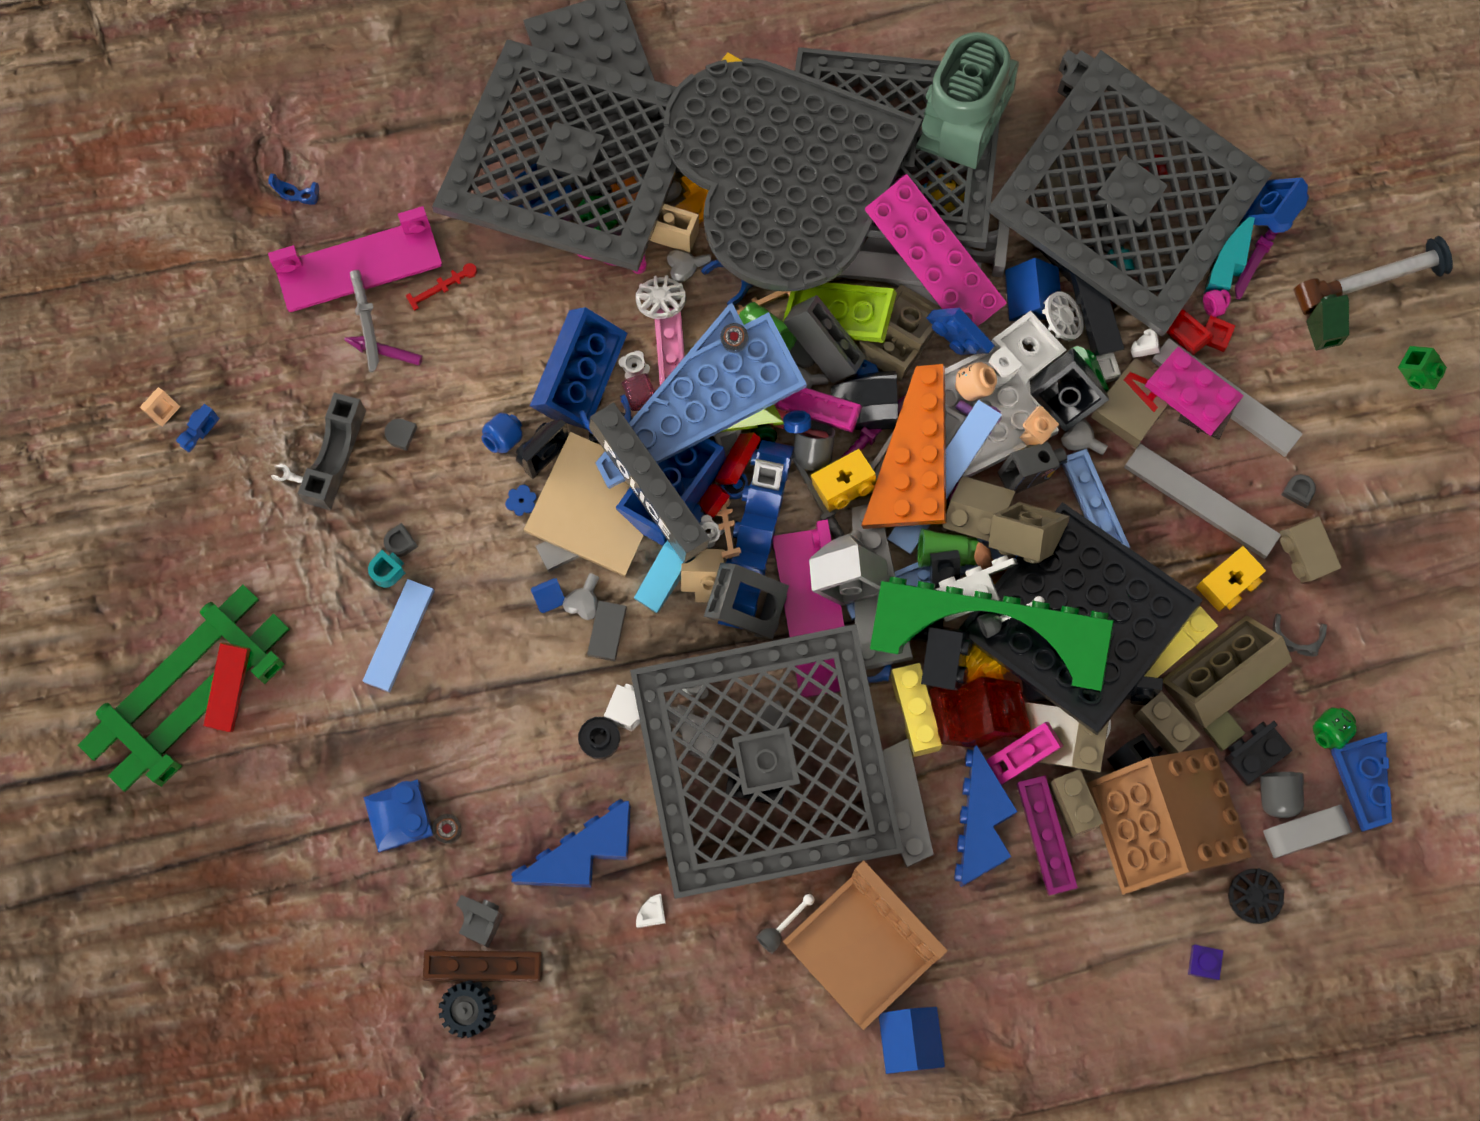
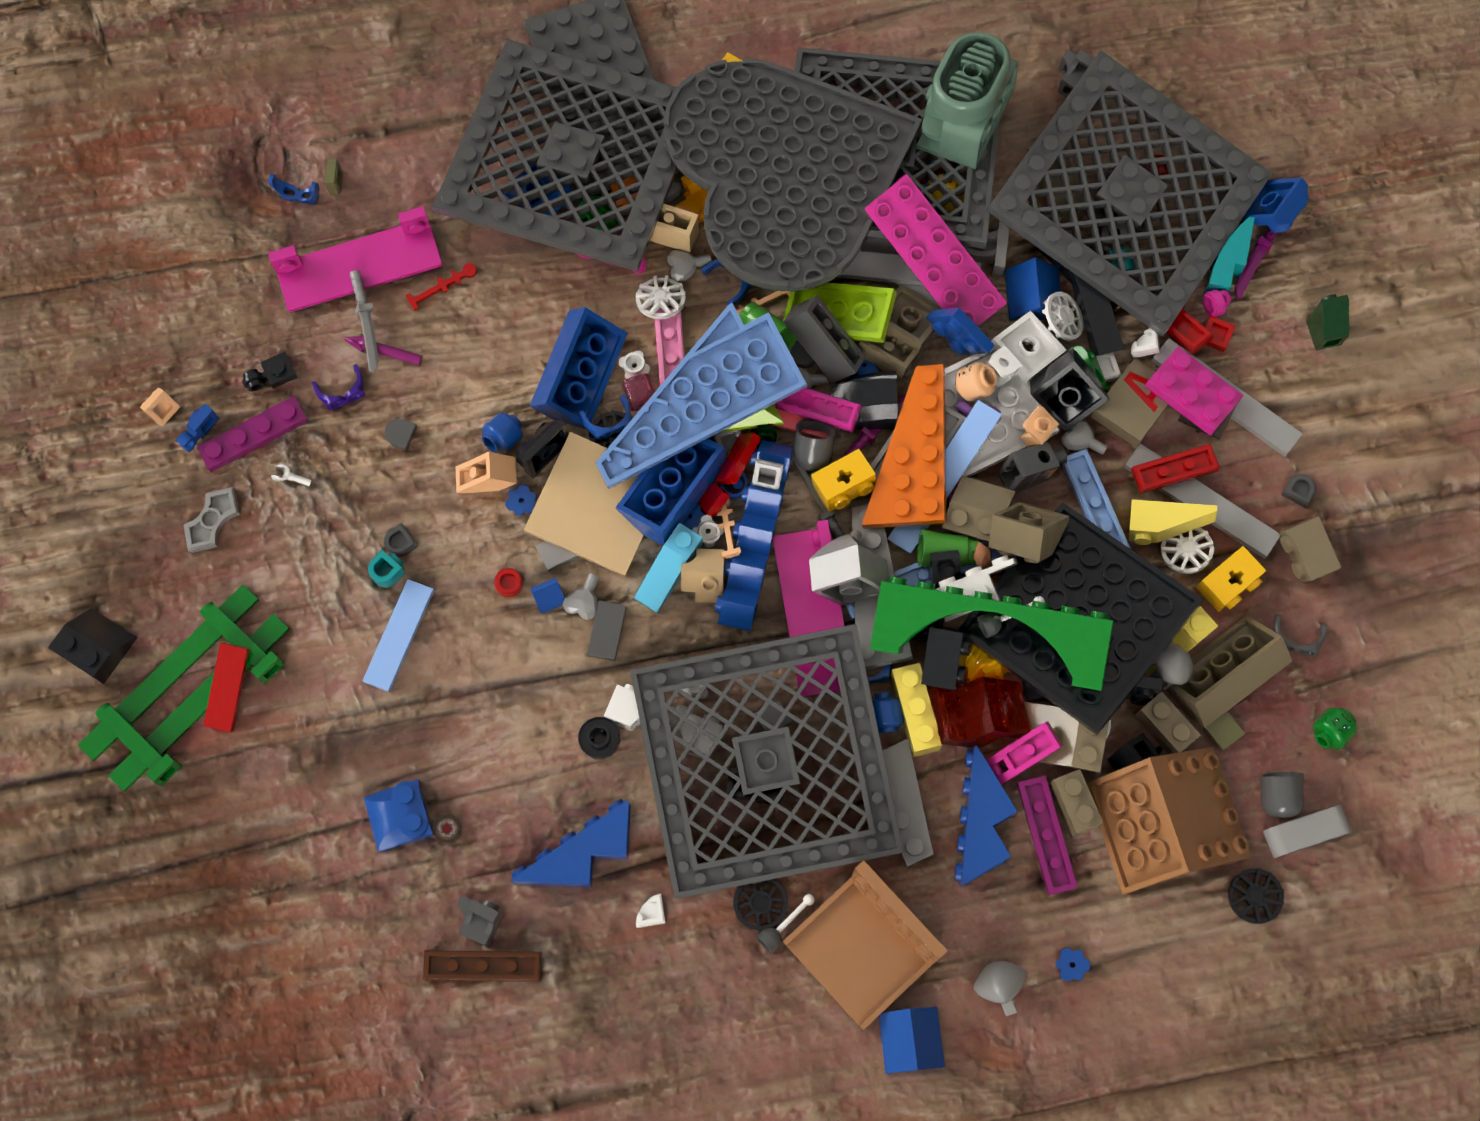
(93, 644): none -> black slope
(218, 509): none -> light grey tile
(252, 434): none -> magenta plate
(276, 369): none -> black plate
(333, 176): none -> olive tile
(341, 430): dark grey arch -> none
(353, 394): none -> dark purple cap
(467, 1009): black wheel -> none
(486, 473): none -> light nougat slope
(508, 582): none -> red tile
(648, 482): dark grey brick -> none
(724, 594): dark grey panel -> none
(734, 337): clear smoke tile -> none
(761, 904): none -> black wheel
(797, 421): blue tile -> none
(887, 712): none -> blue head
(1001, 983): none -> light grey piece
(1081, 964): none -> blue plant
(1162, 520): none -> light yellow slope
(1173, 666): none -> light grey piece
(1175, 469): none -> red tile
(1187, 549): none -> white wheel
(1205, 962): dark purple plate -> none
(1257, 754): black bracket -> none
(1365, 779): blue wing -> none
(1422, 367): green brick -> none
(1436, 256): piece -> none

